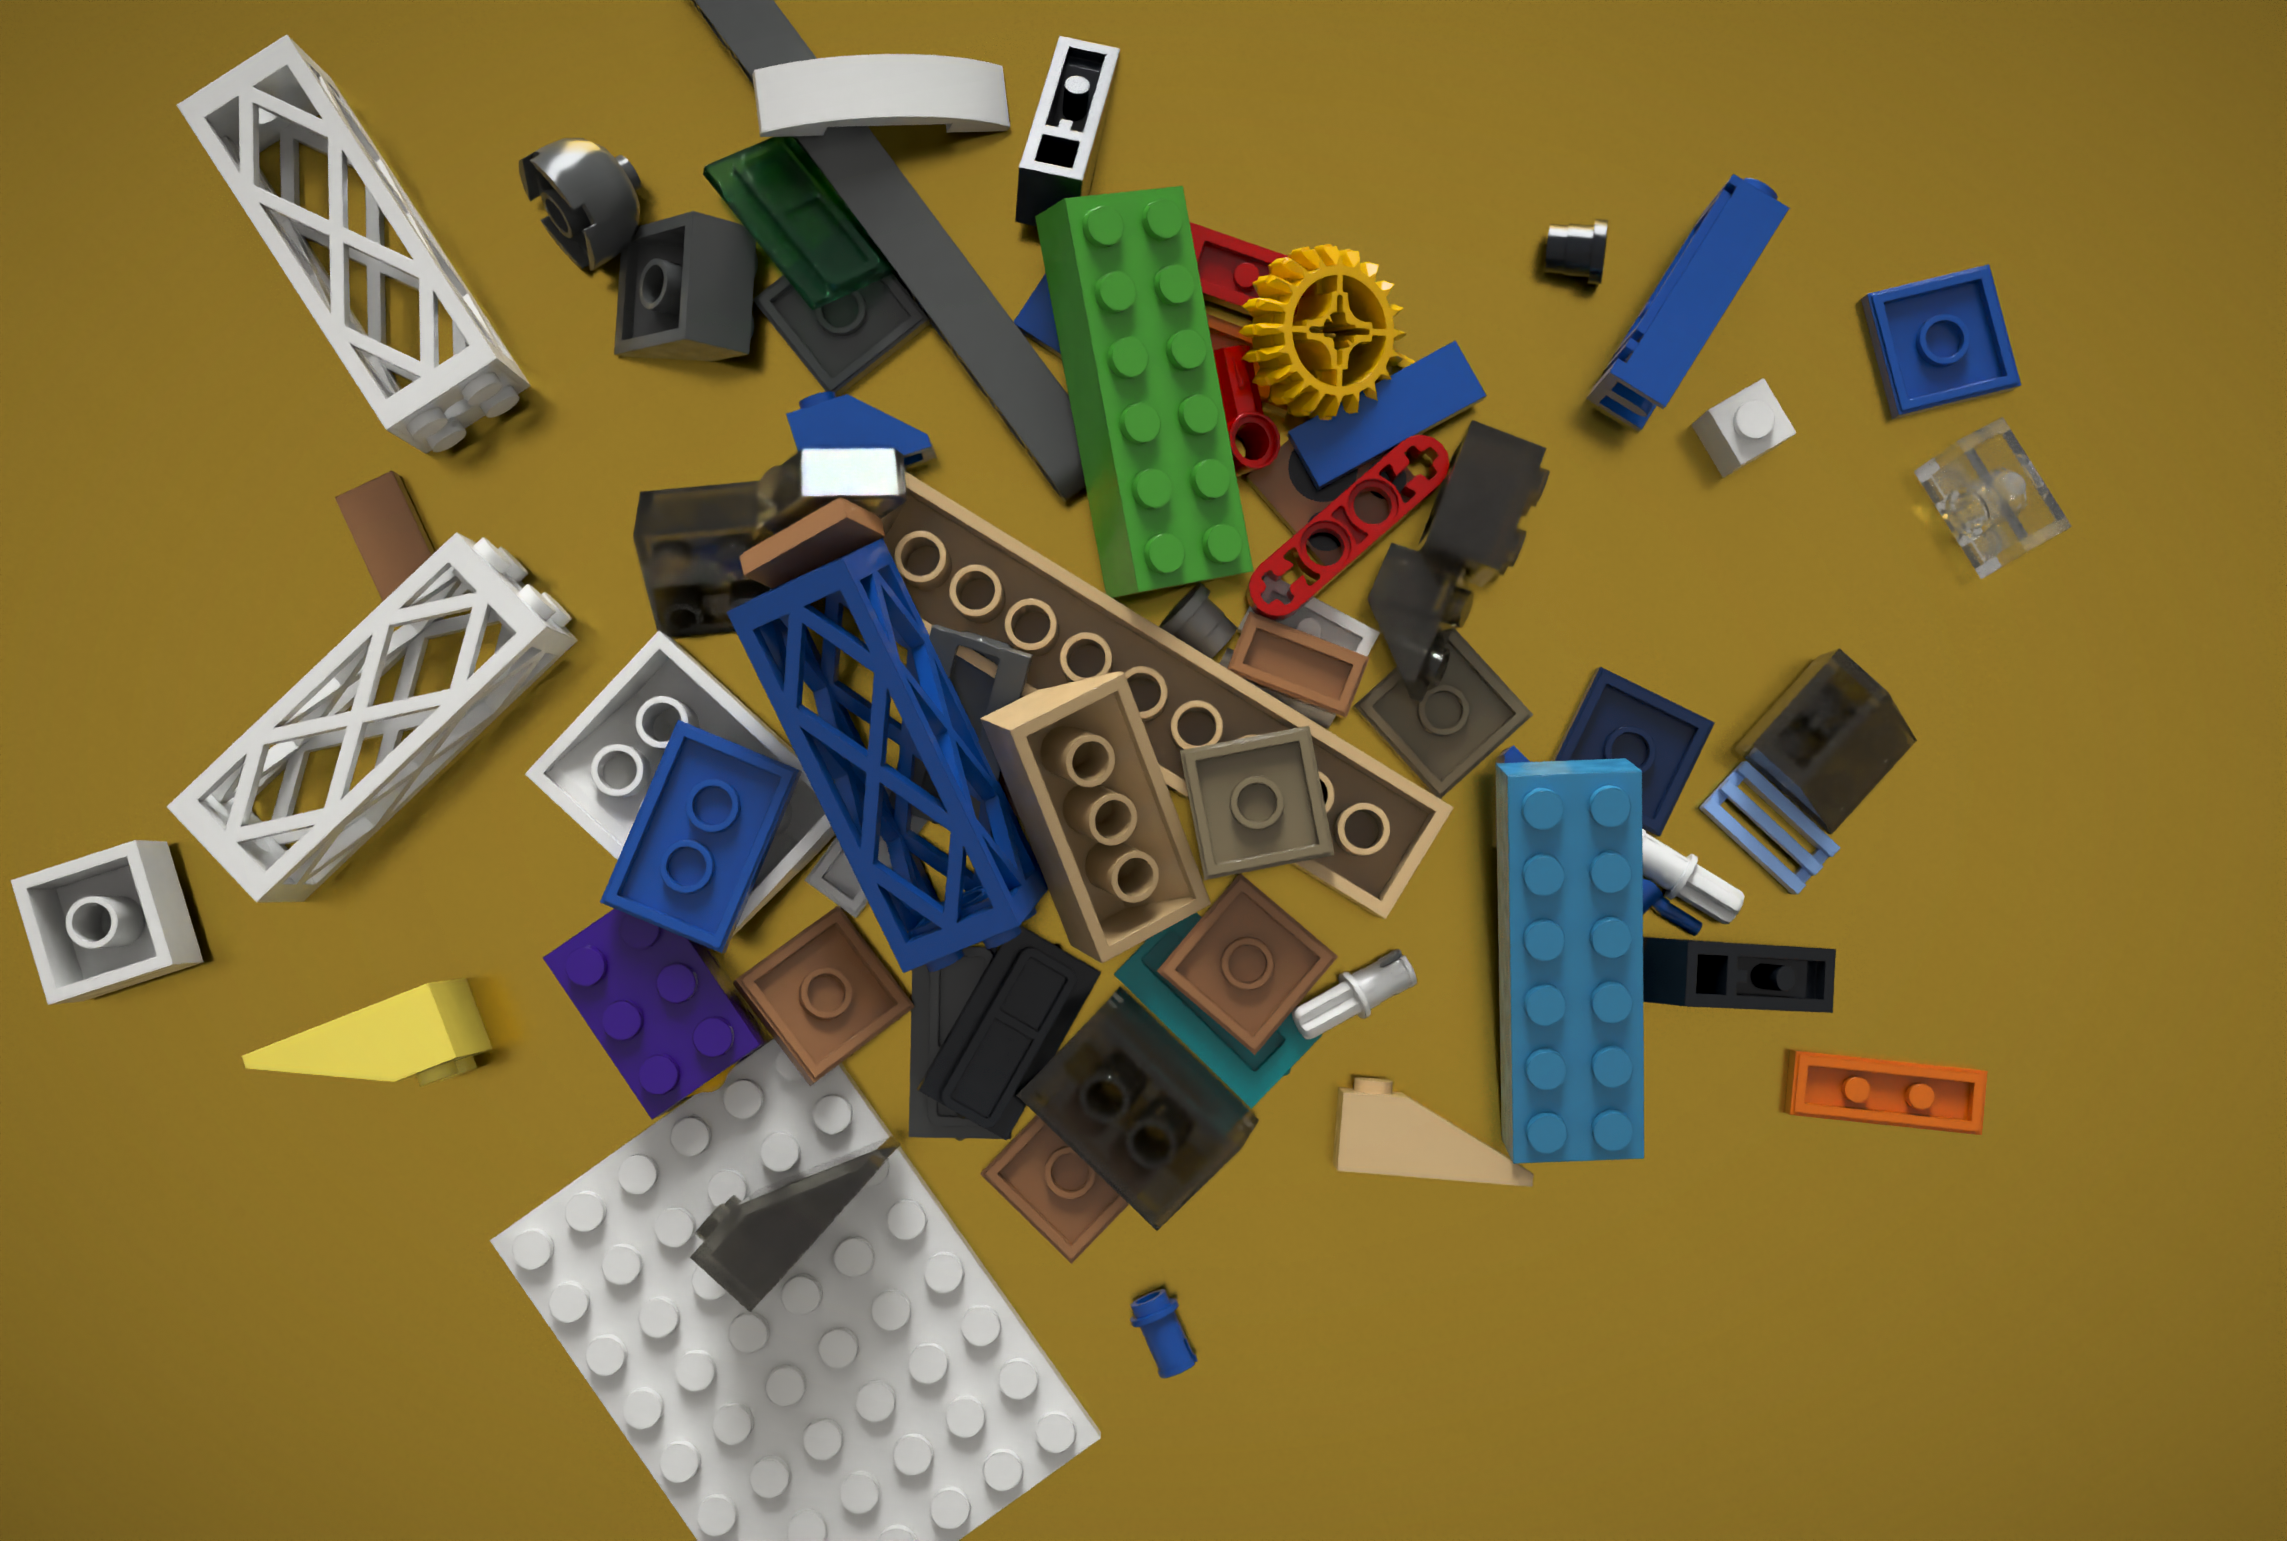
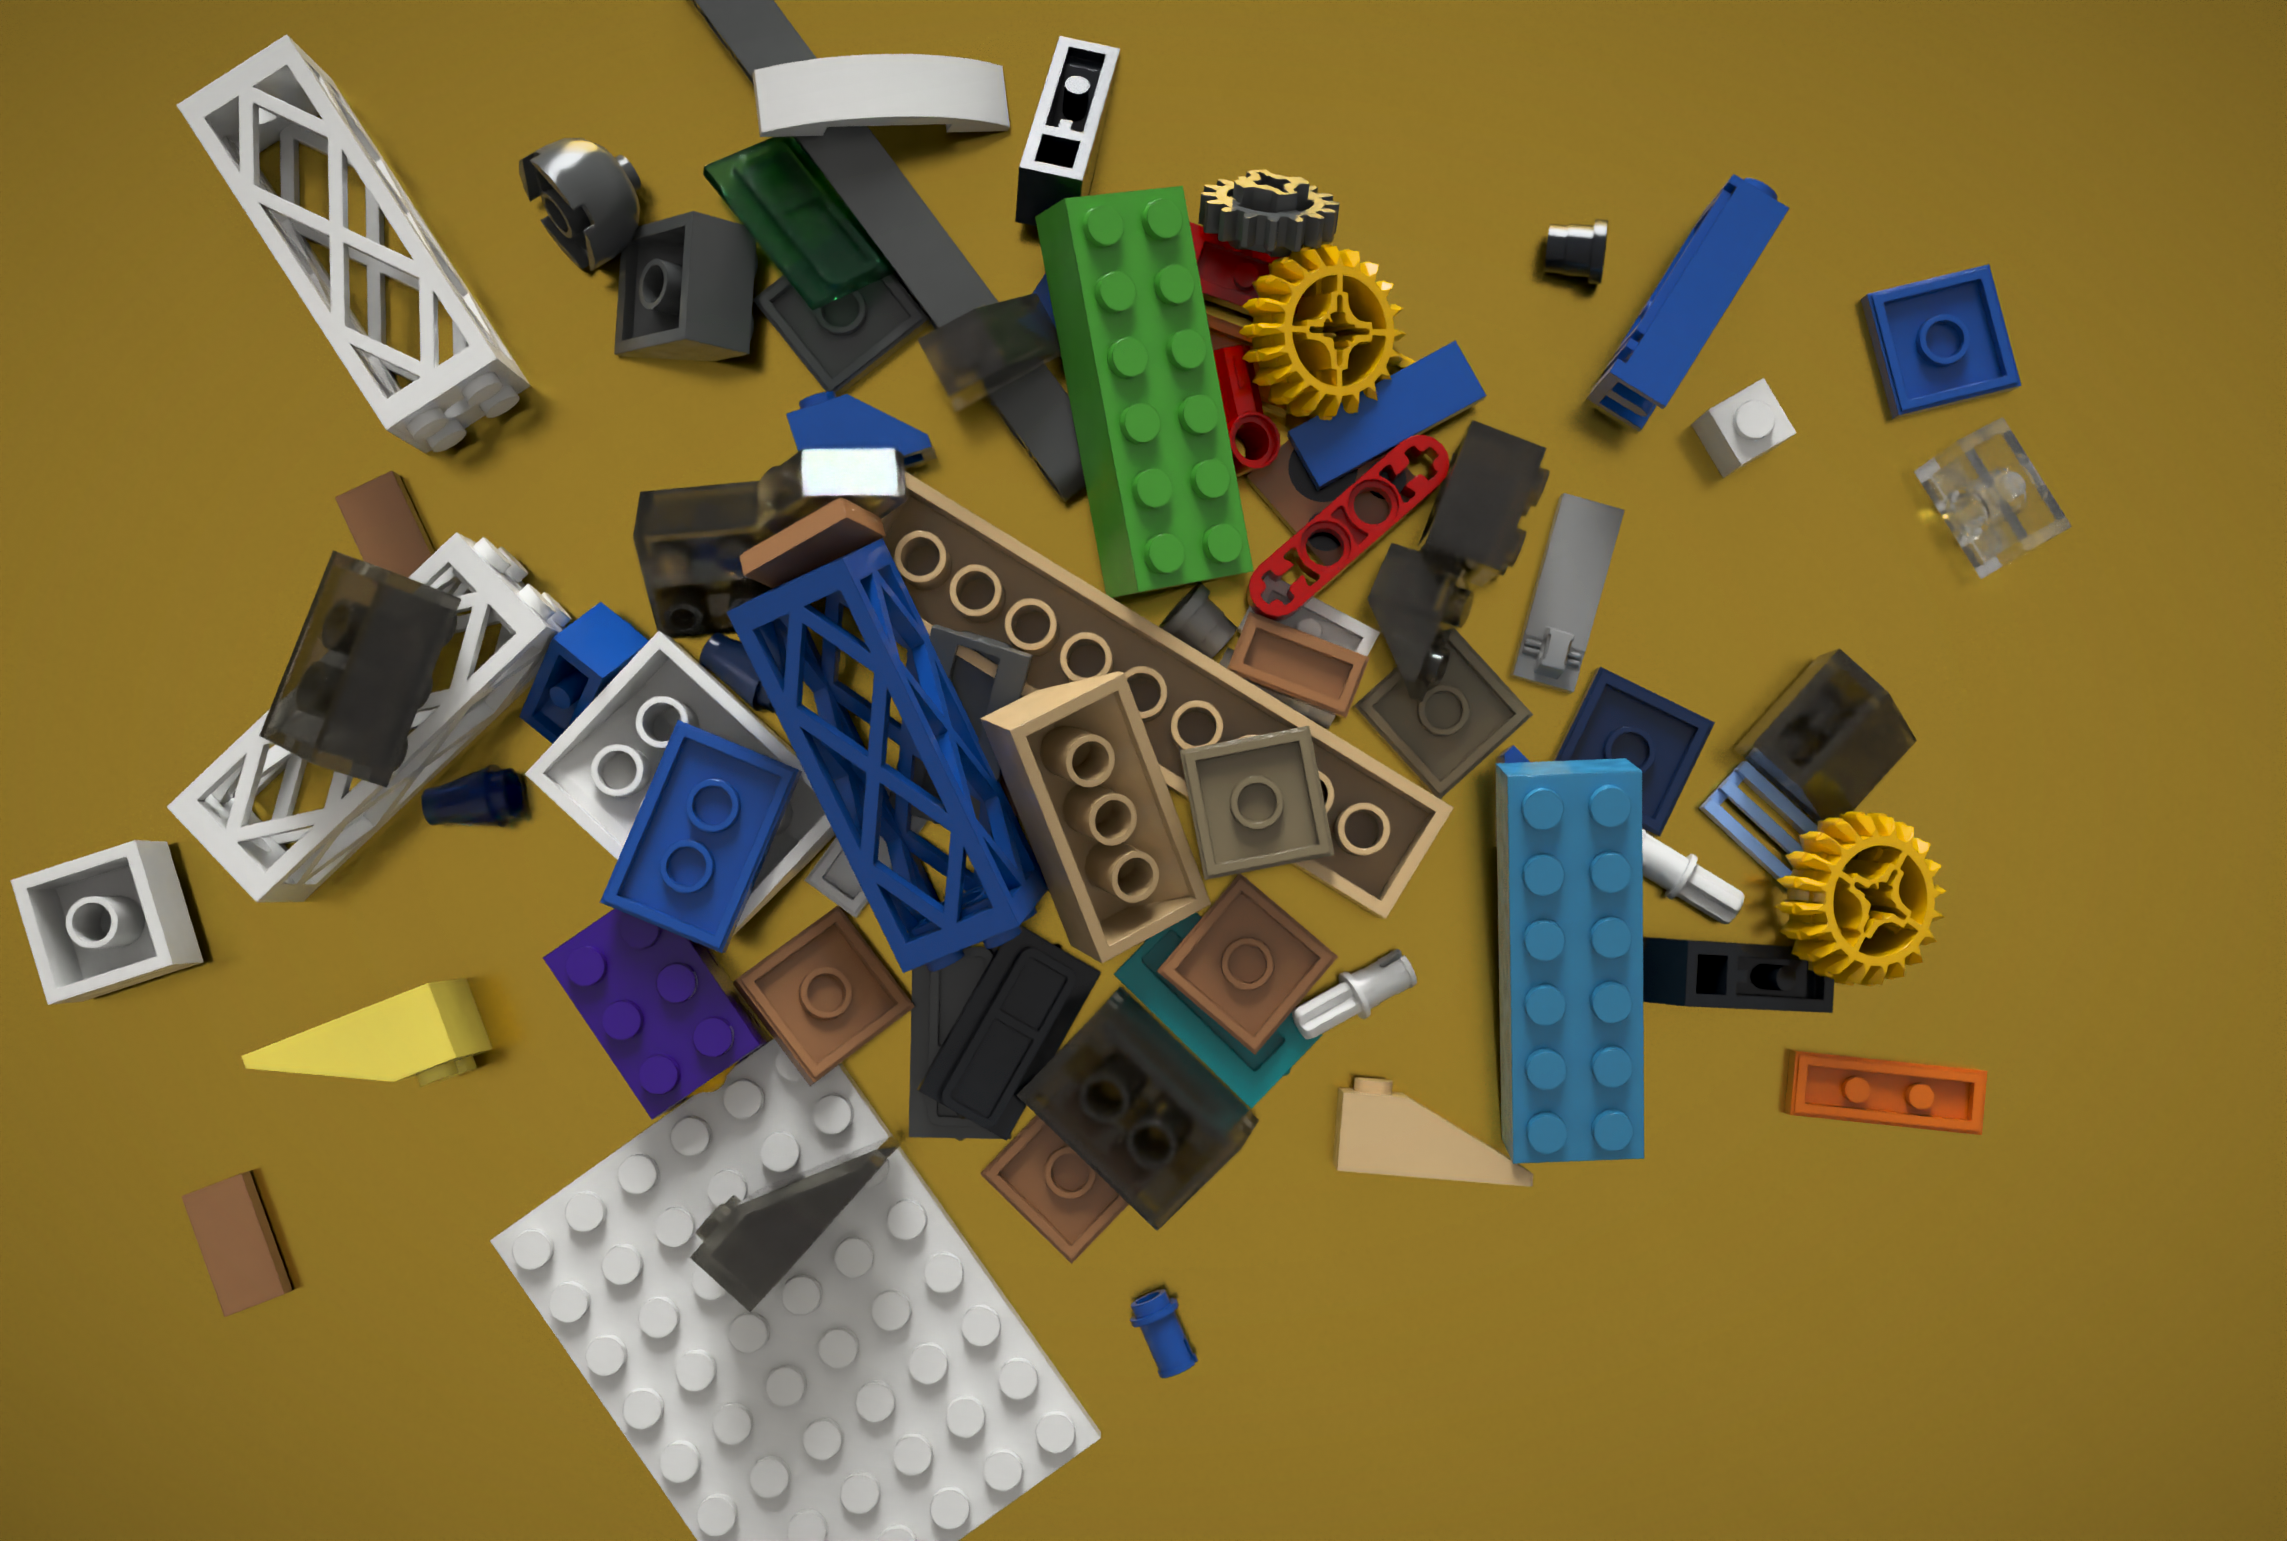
(237, 1243): none -> medium nougat tile
(360, 669): none -> clear smoke slope
(477, 799): none -> clear blue cone
(578, 669): none -> blue slope
(732, 665): none -> dark blue cone
(990, 348): none -> clear smoke slope
(1268, 213): none -> dark grey gear
(1567, 593): none -> light grey hinge
(1654, 899): blue hand -> none
(1877, 897): none -> yellow gear

